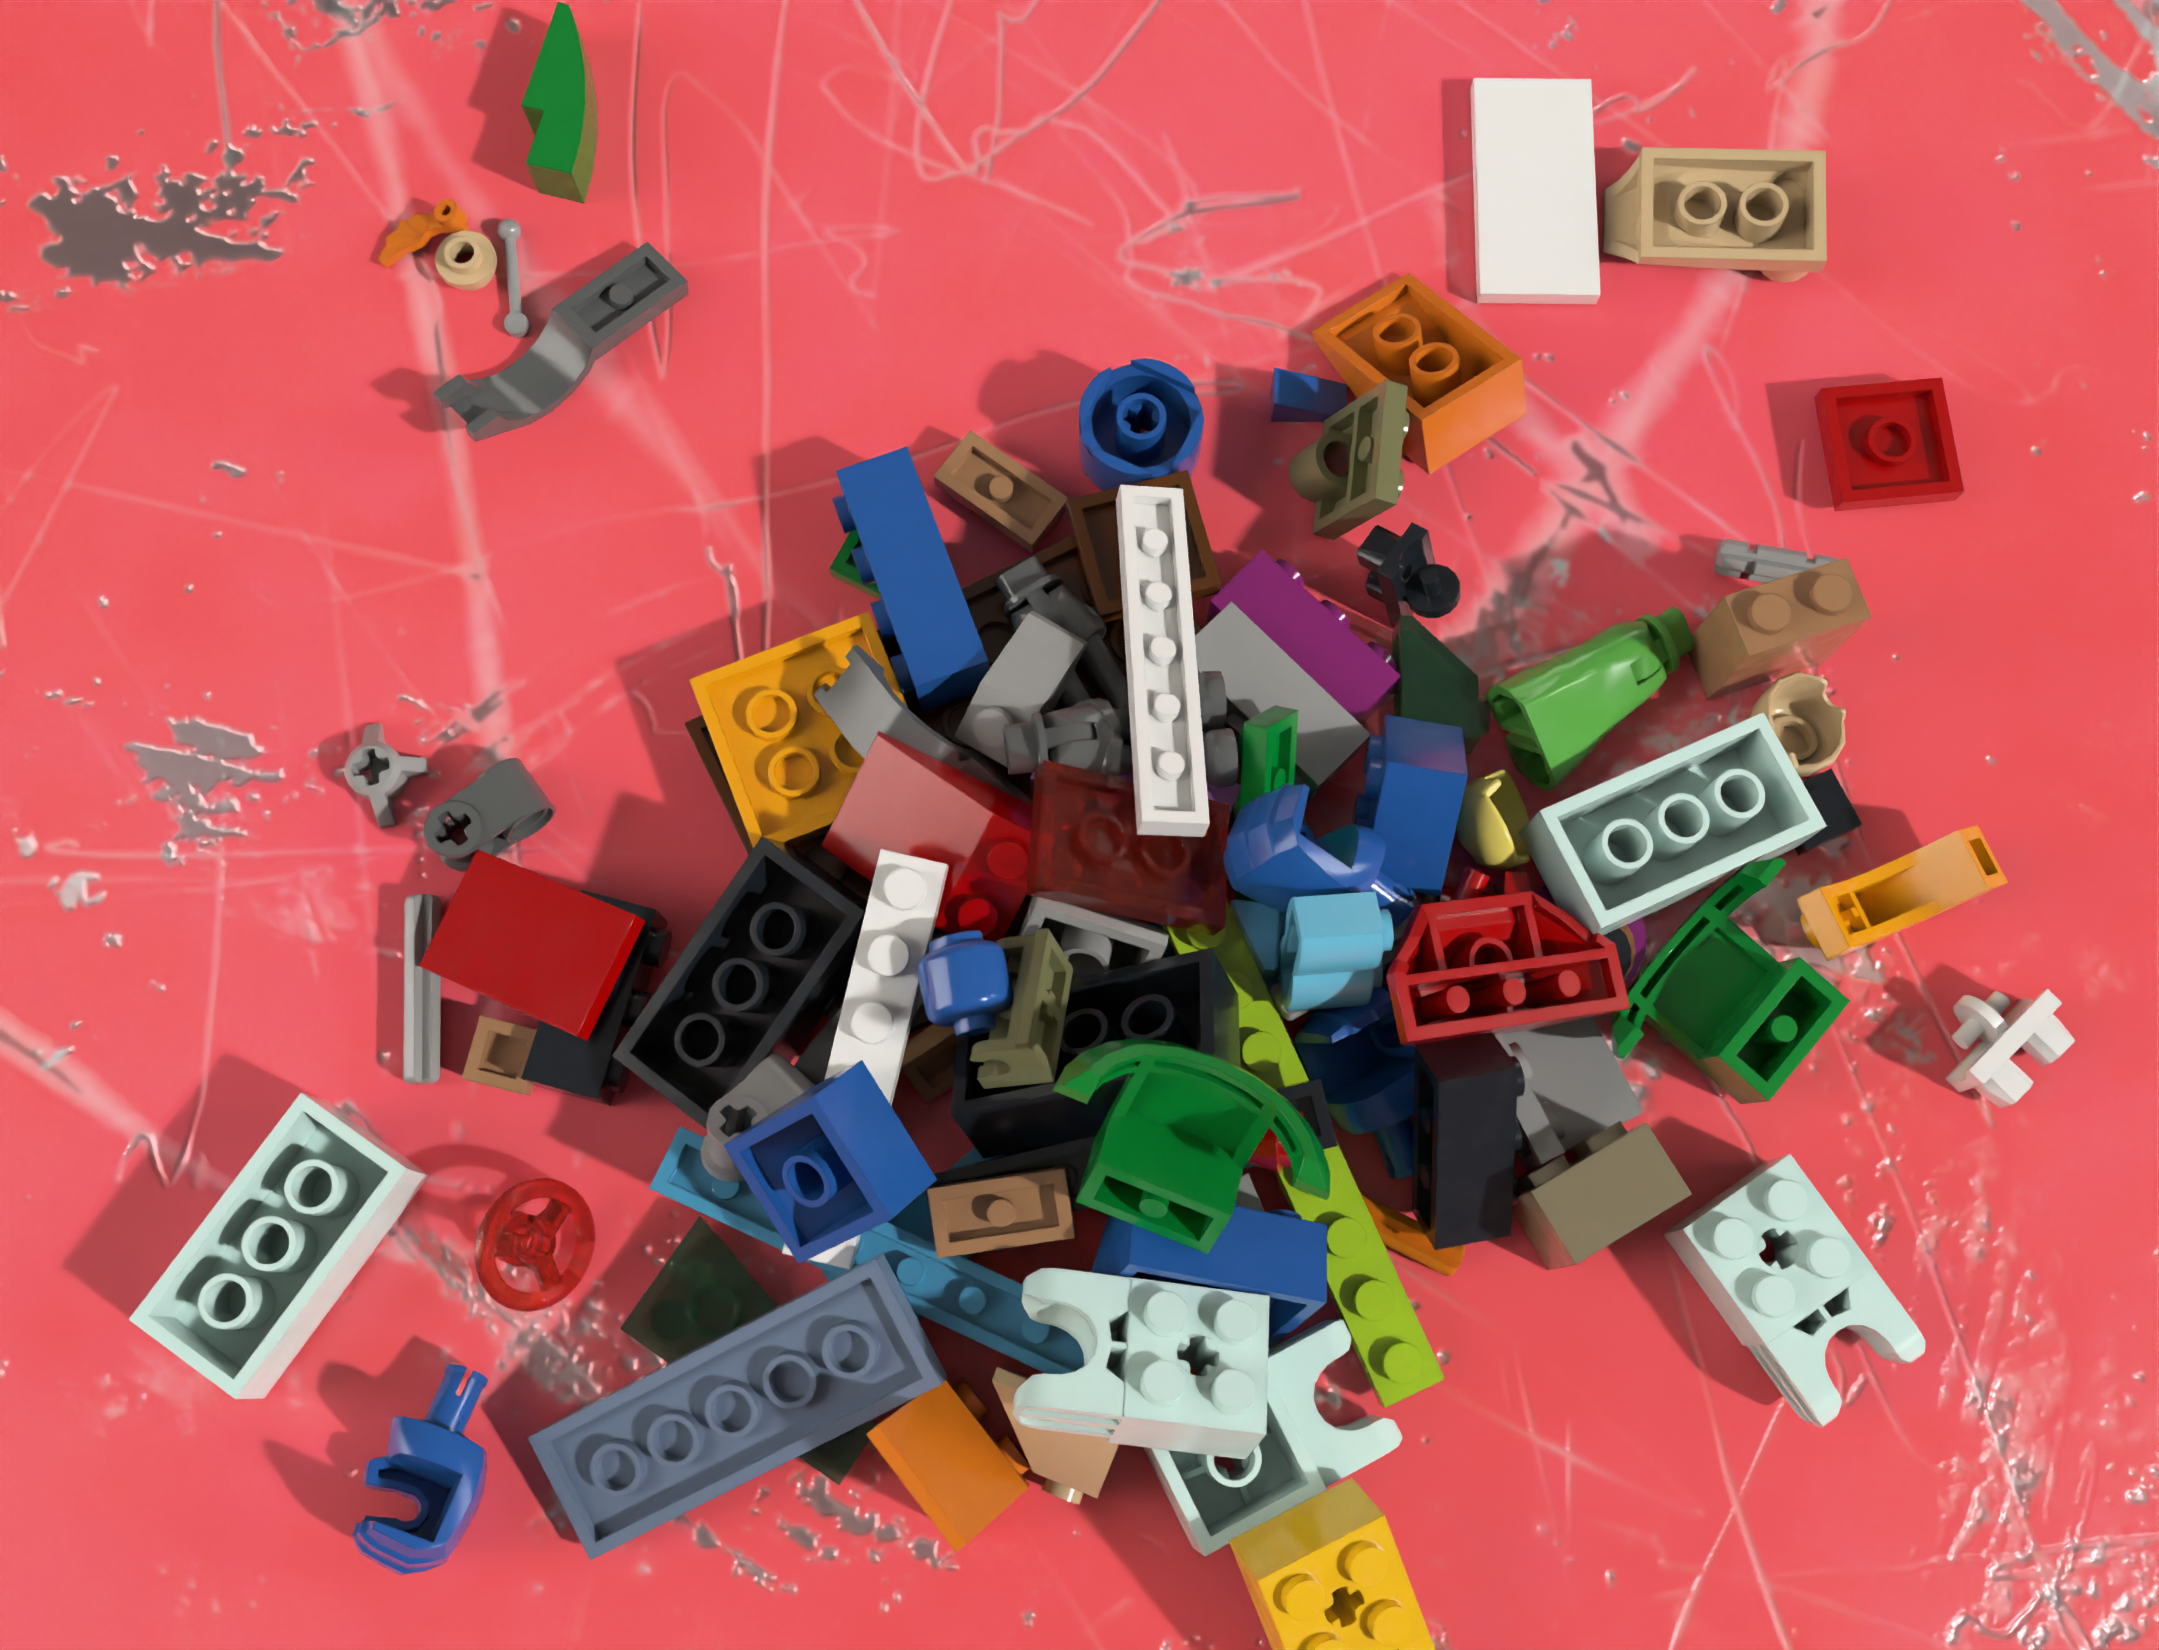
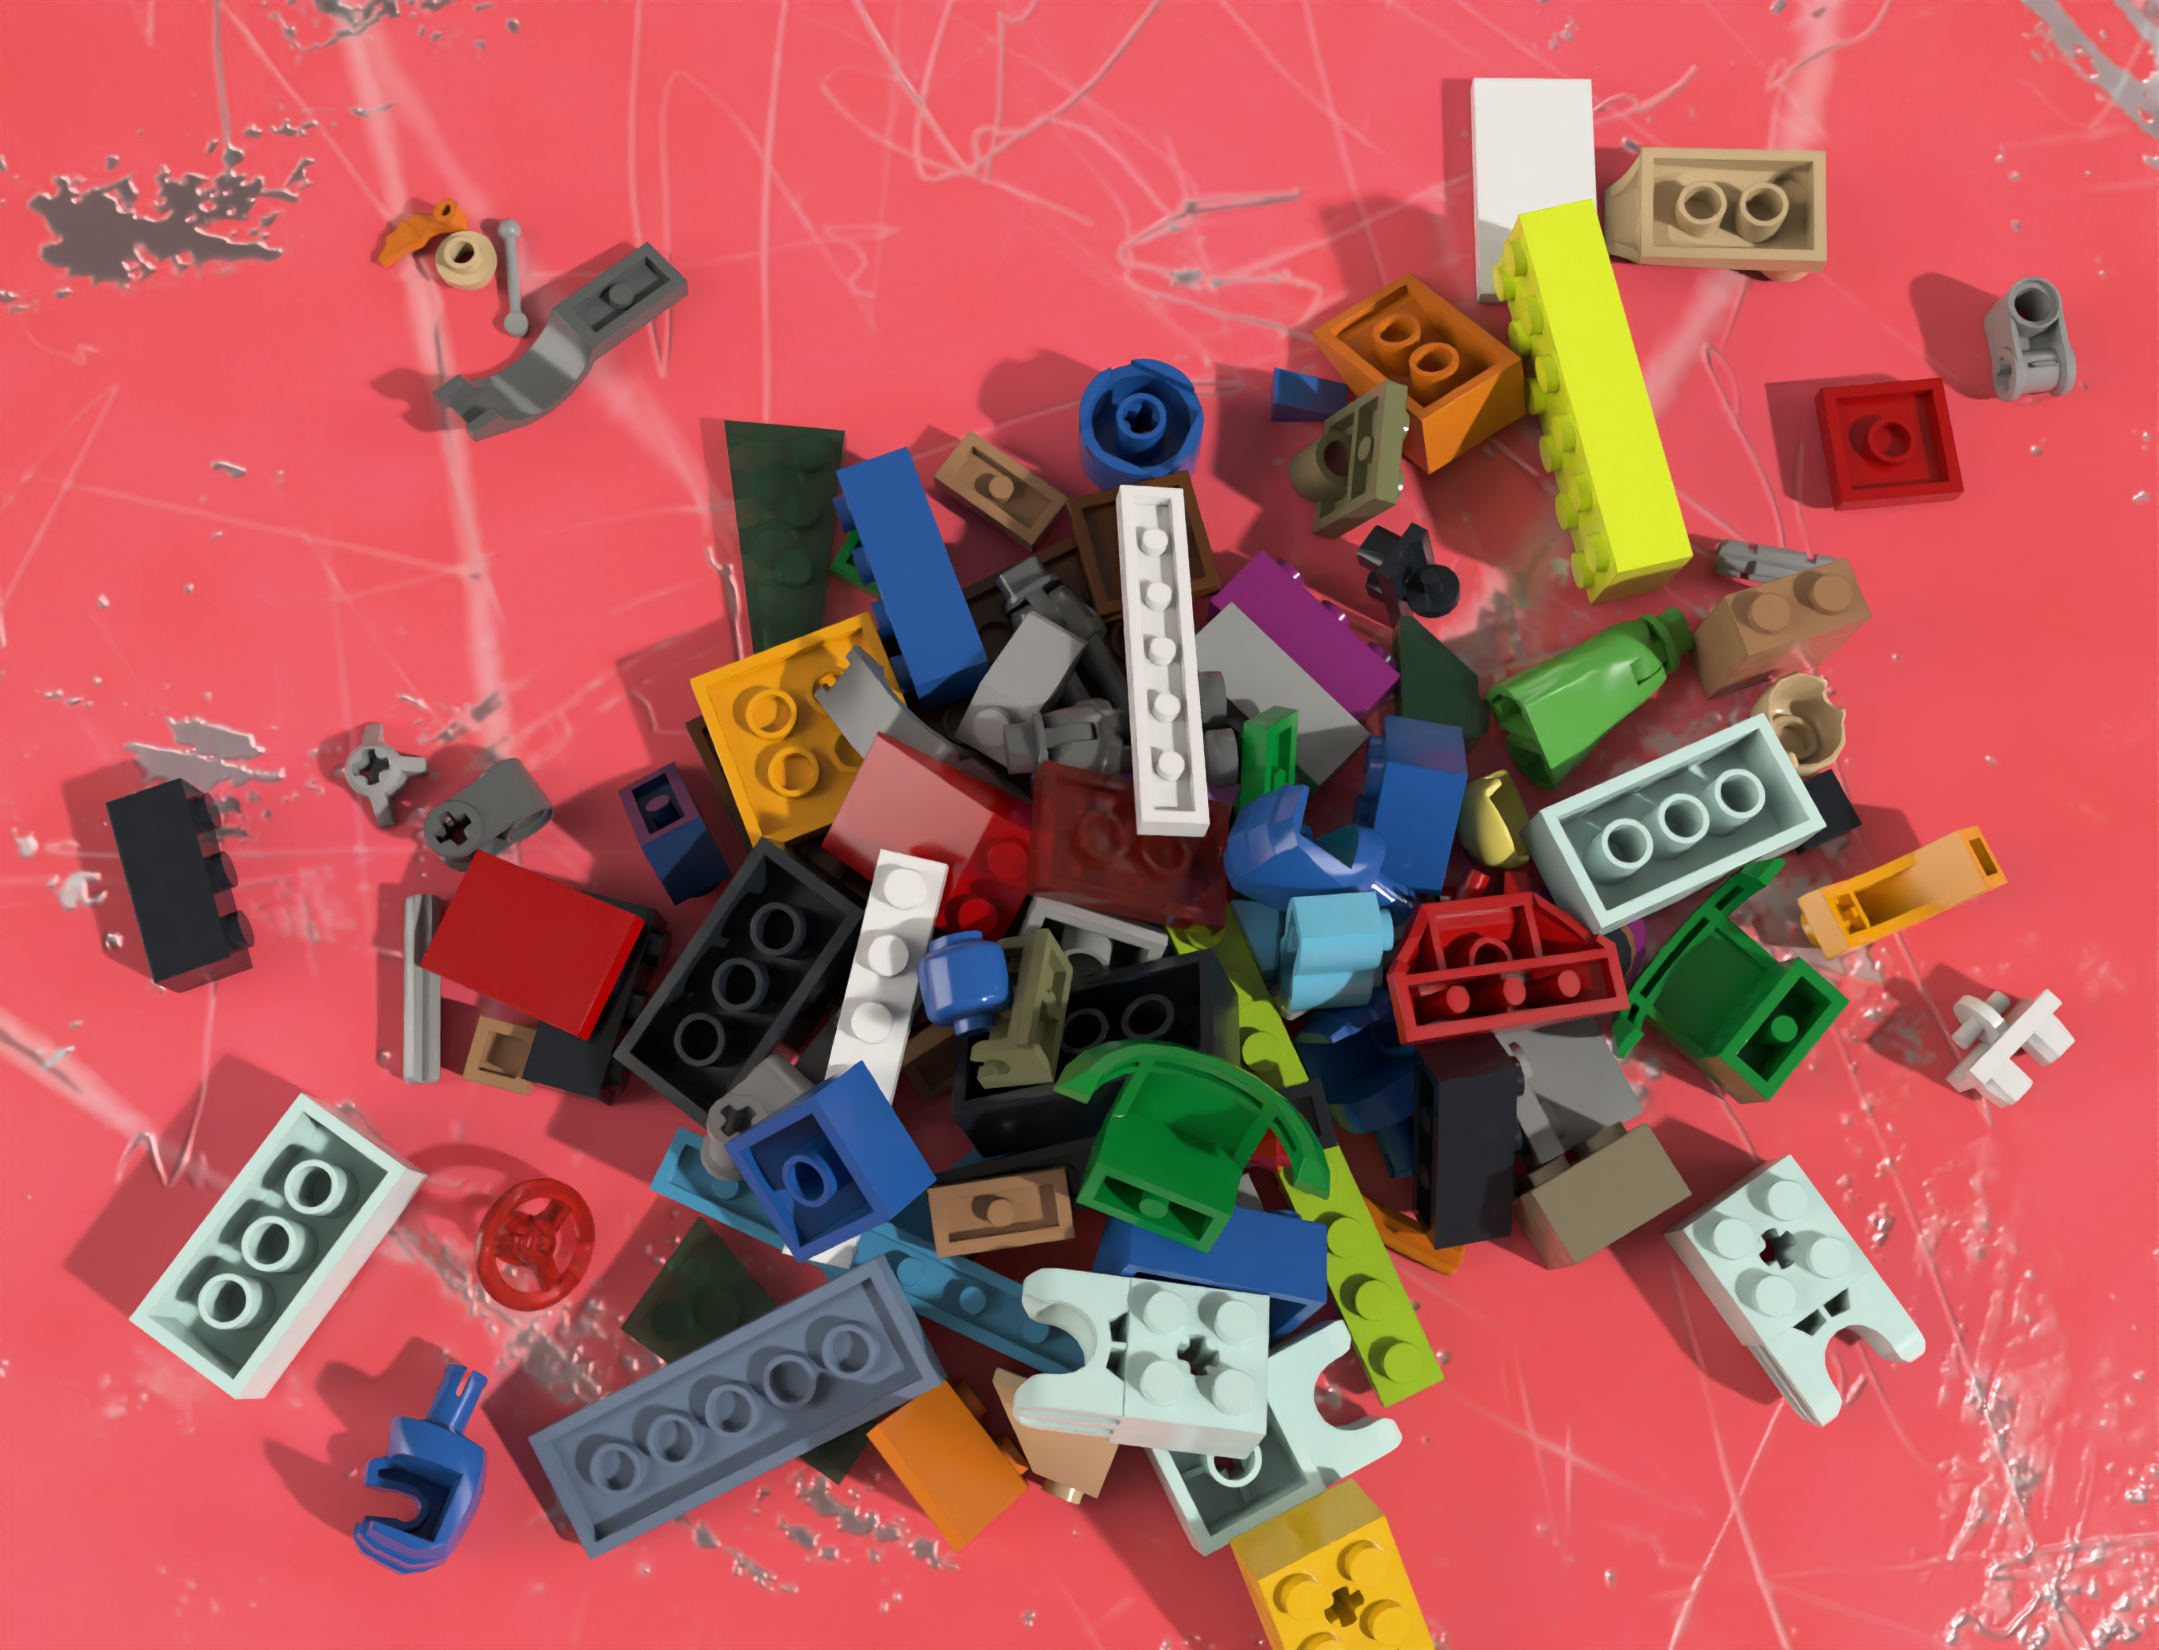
(181, 885): none -> black brick
(562, 112): green slope -> none
(674, 834): none -> dark blue slope
(785, 523): none -> clear green wing
(1590, 404): none -> neon yellow brick
(2030, 353): none -> light grey piece

